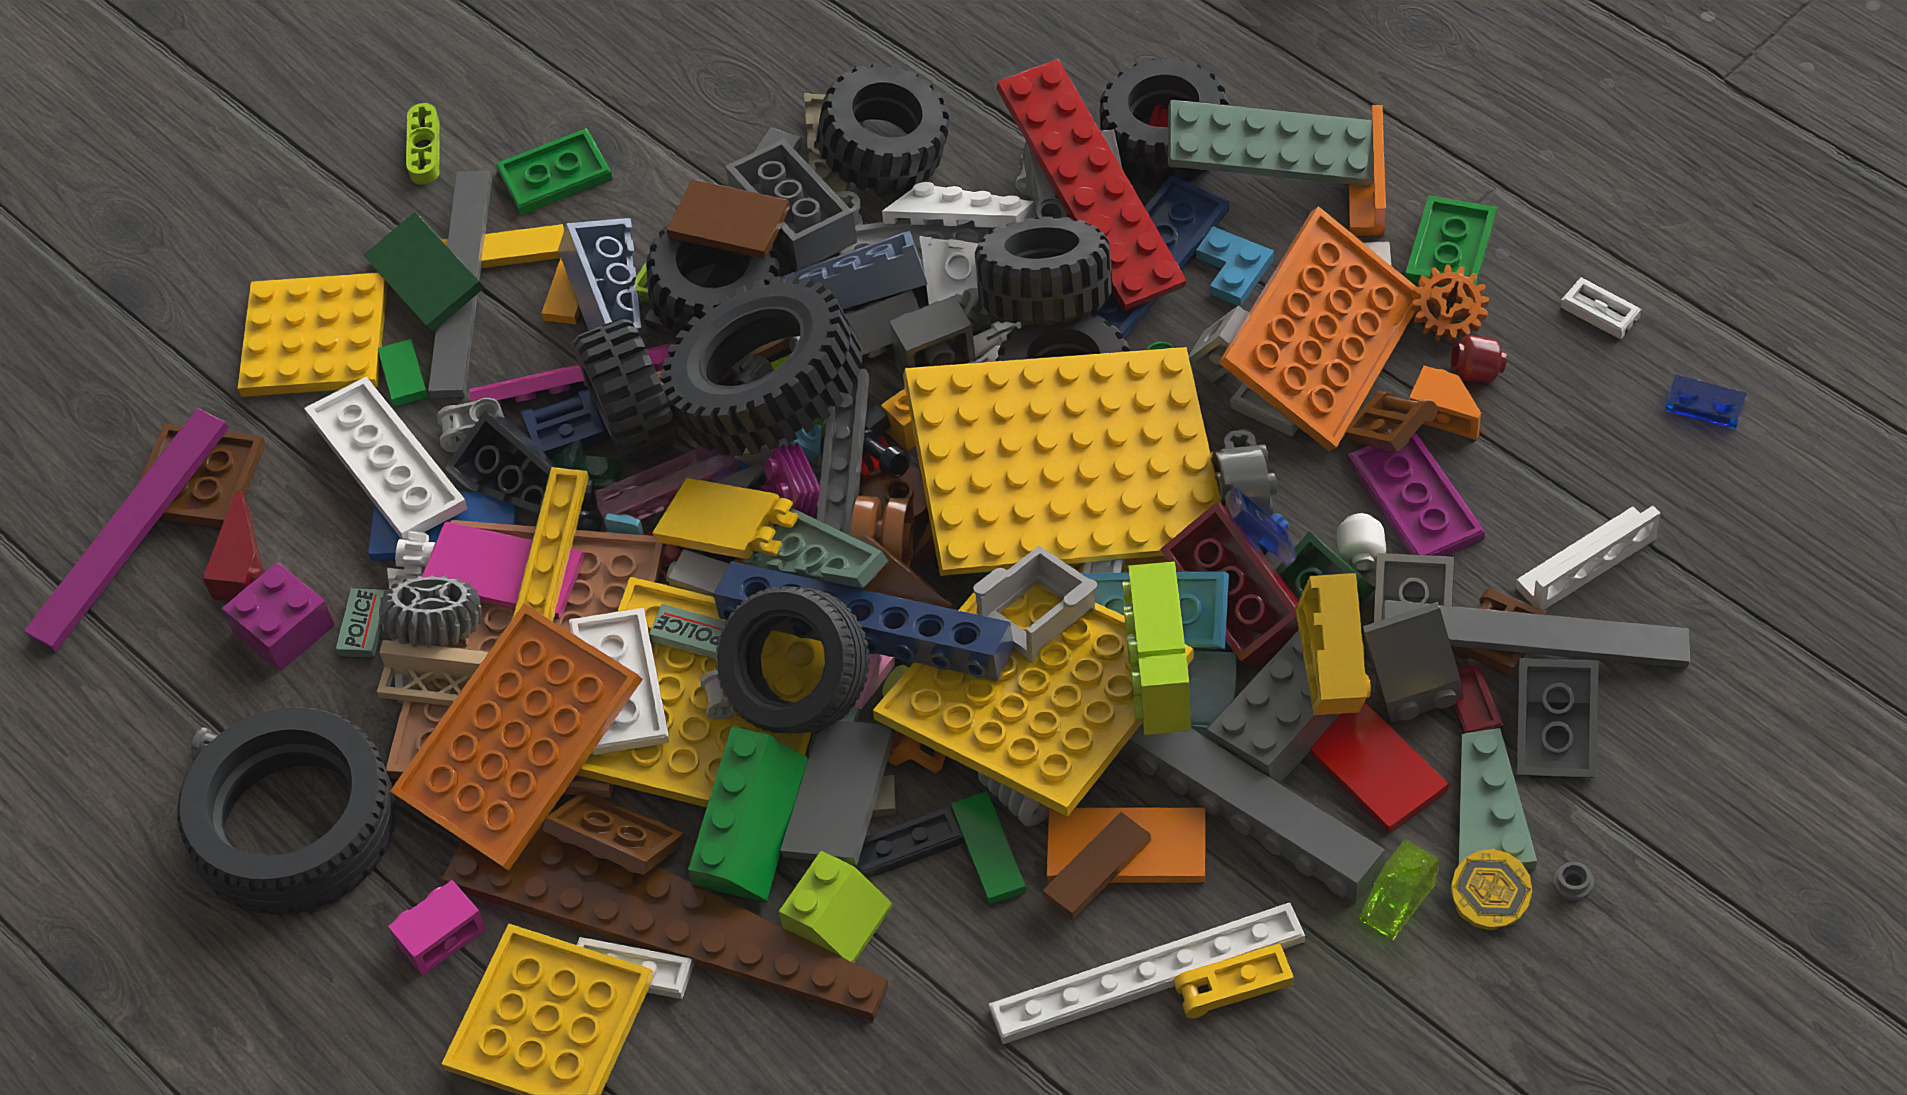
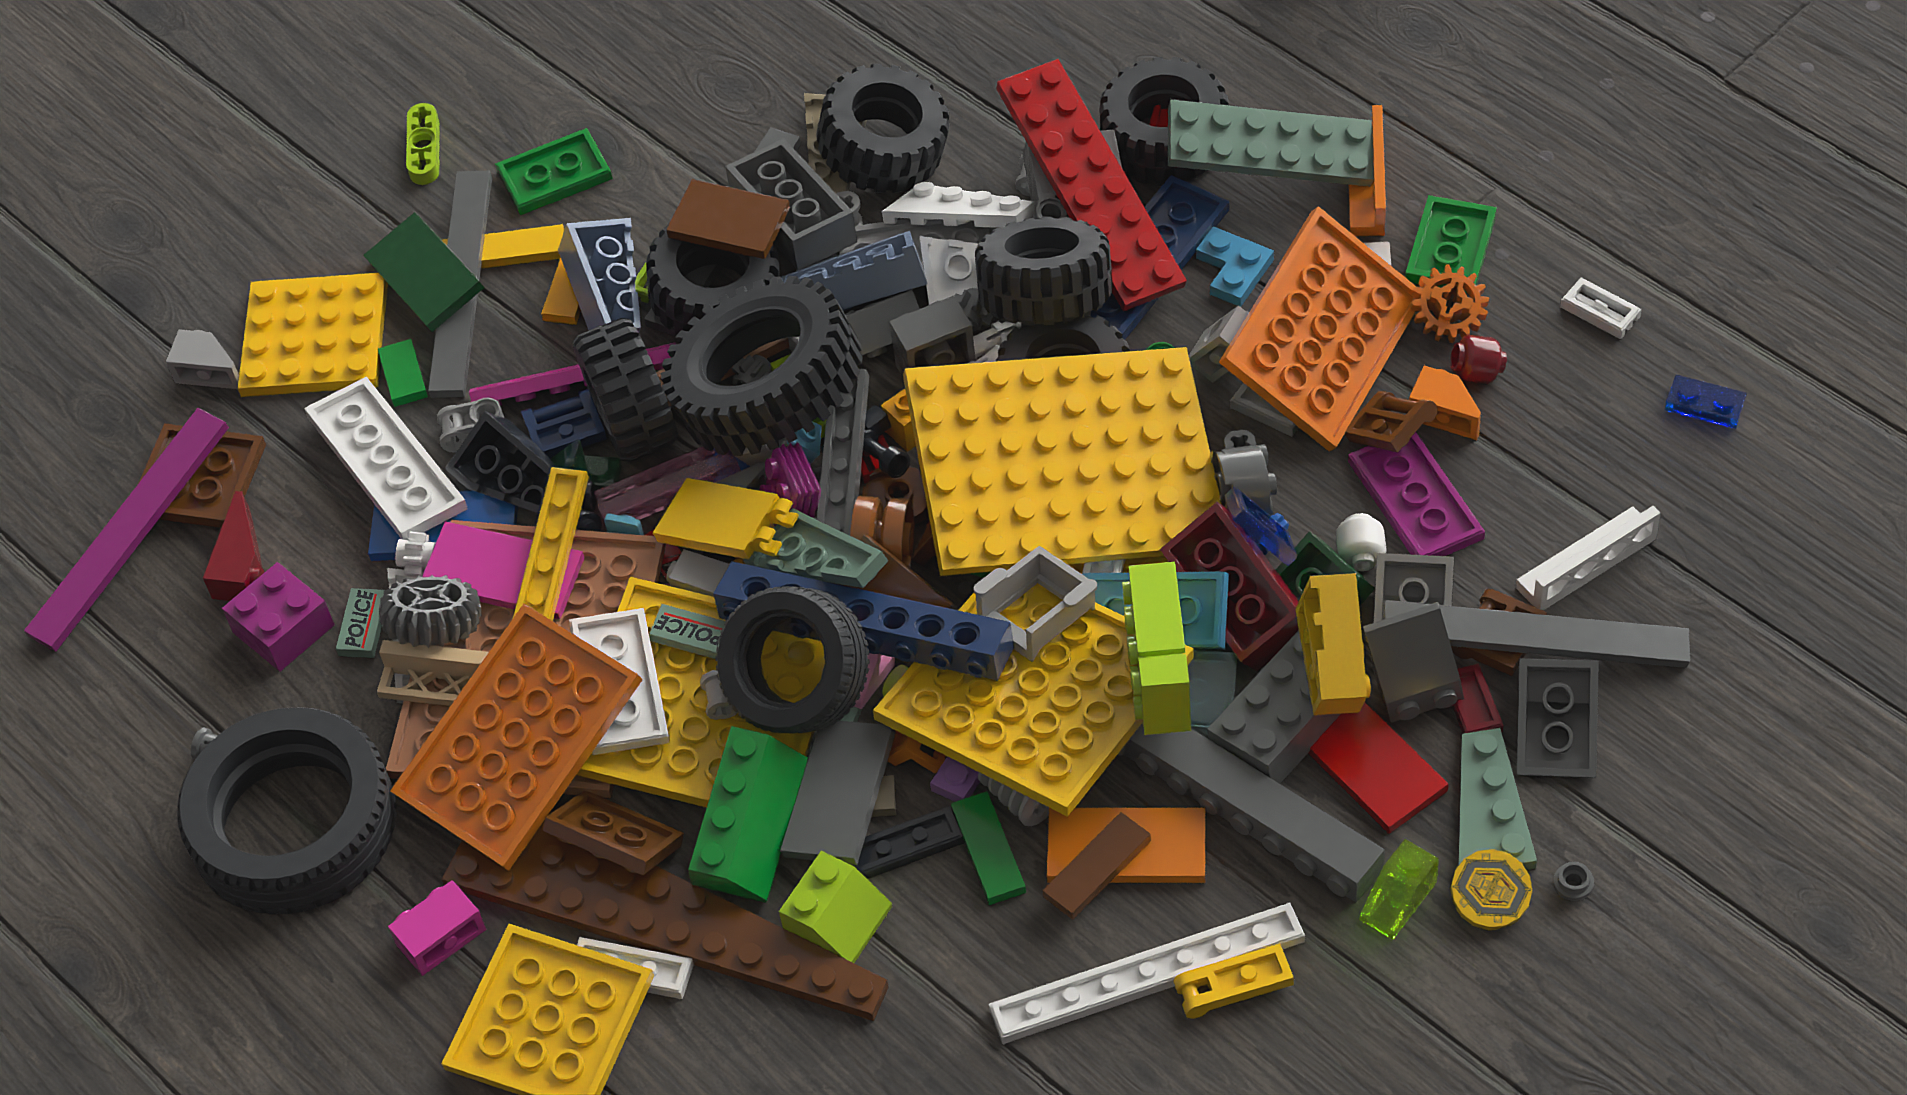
(201, 361): none -> light grey slope
(954, 780): none -> medium lavender plate

